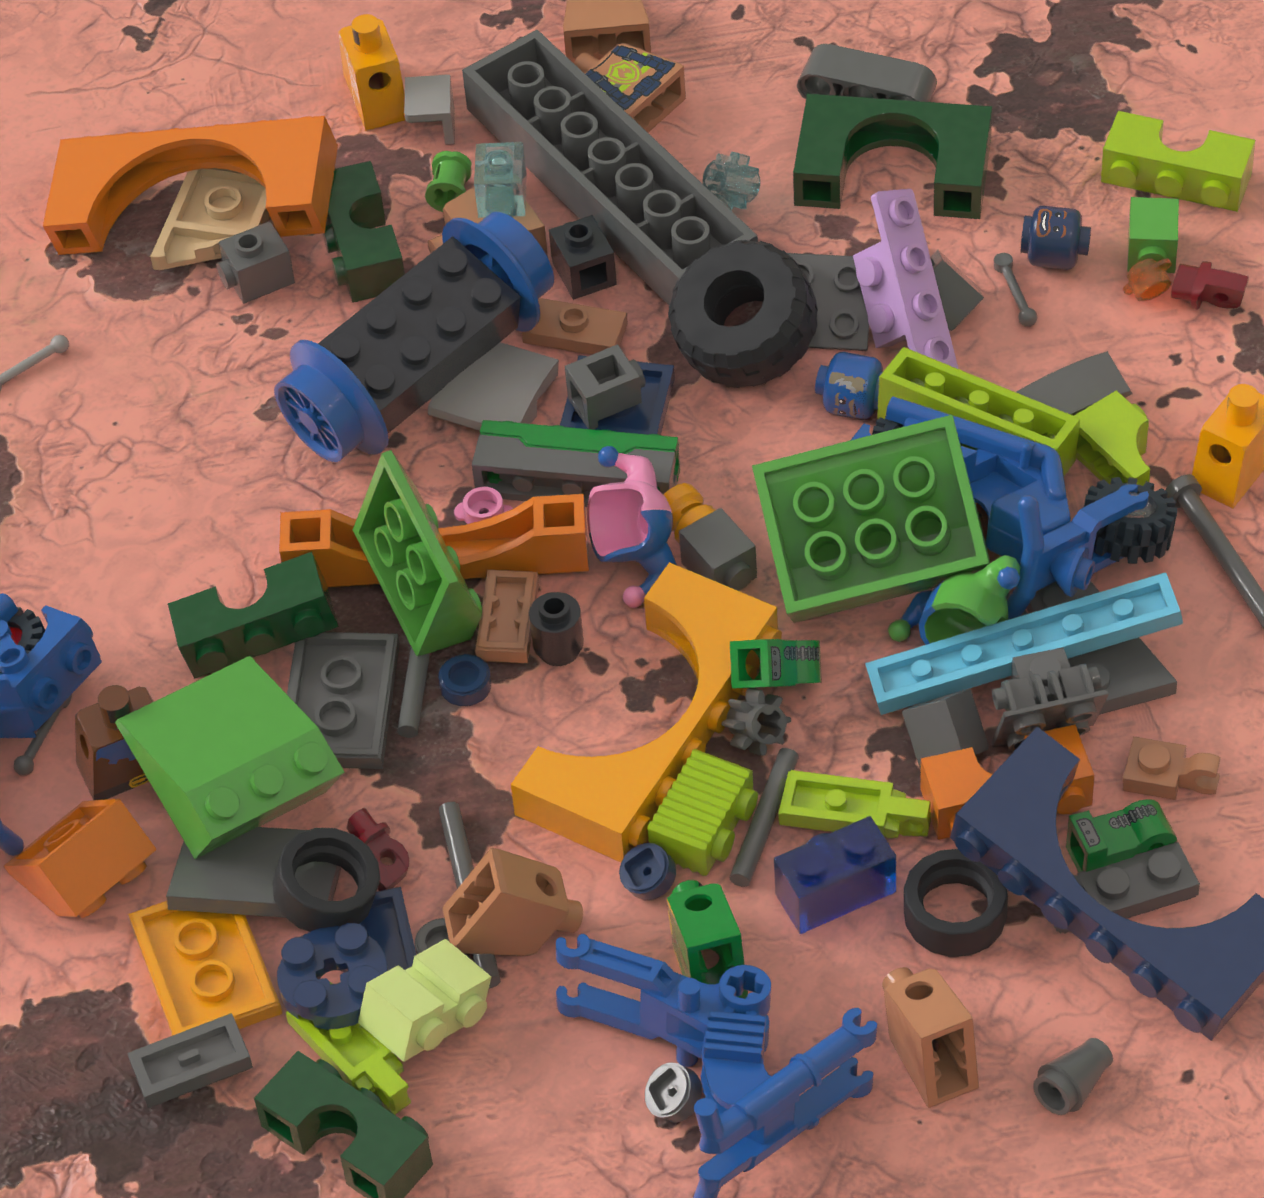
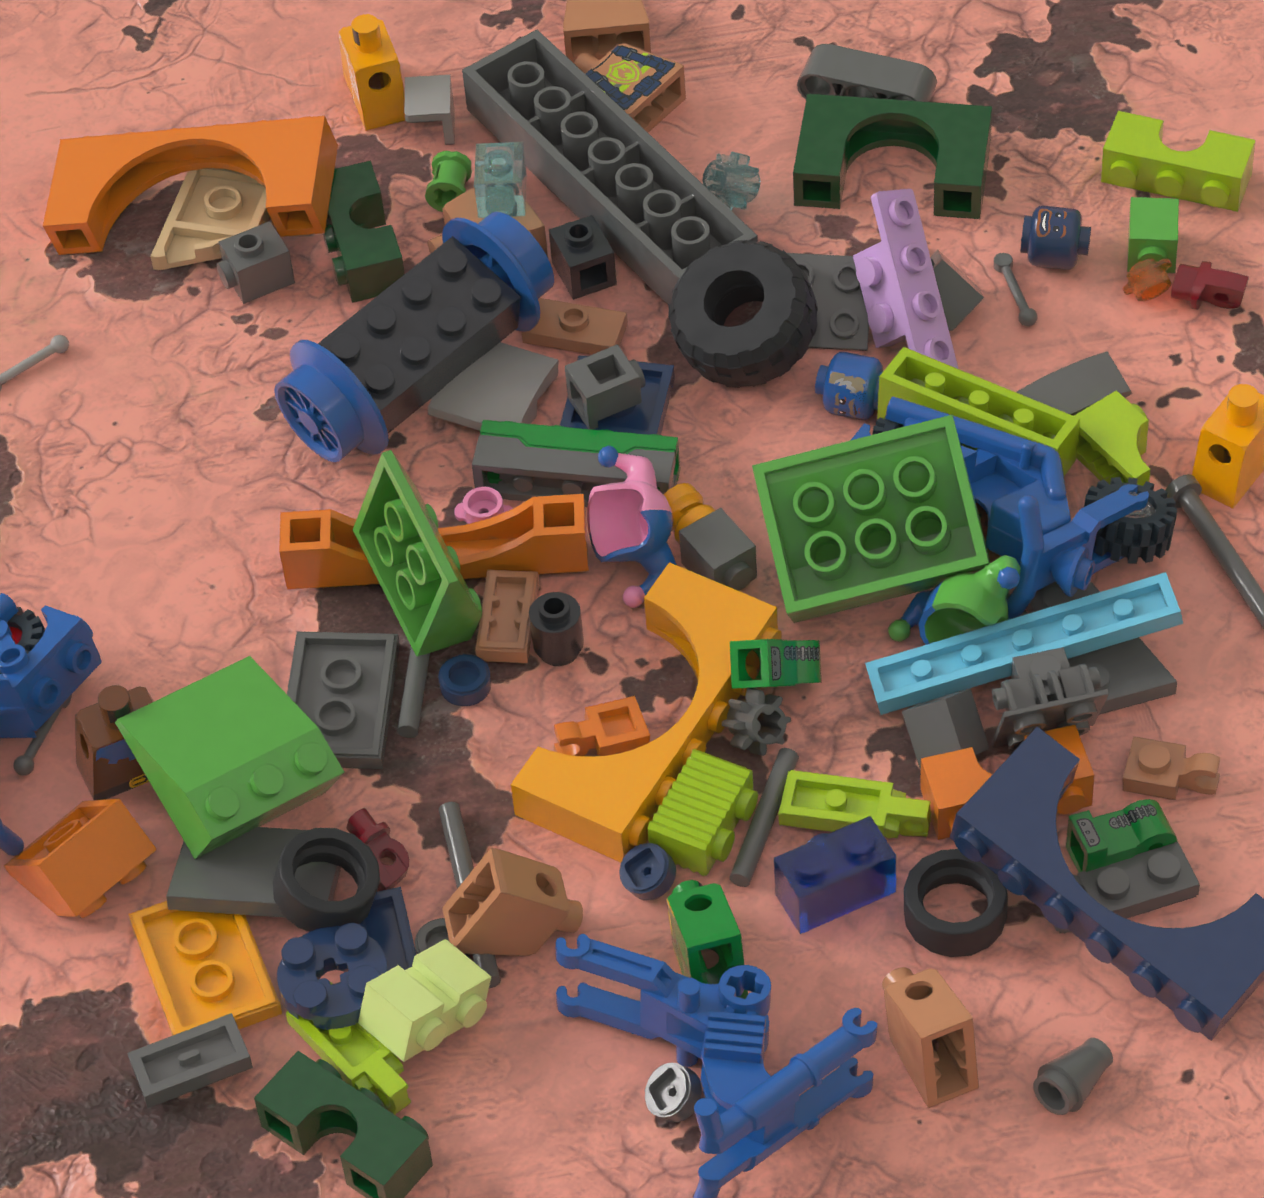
(290, 610): dark green arch -> none
(607, 727): none -> orange plate

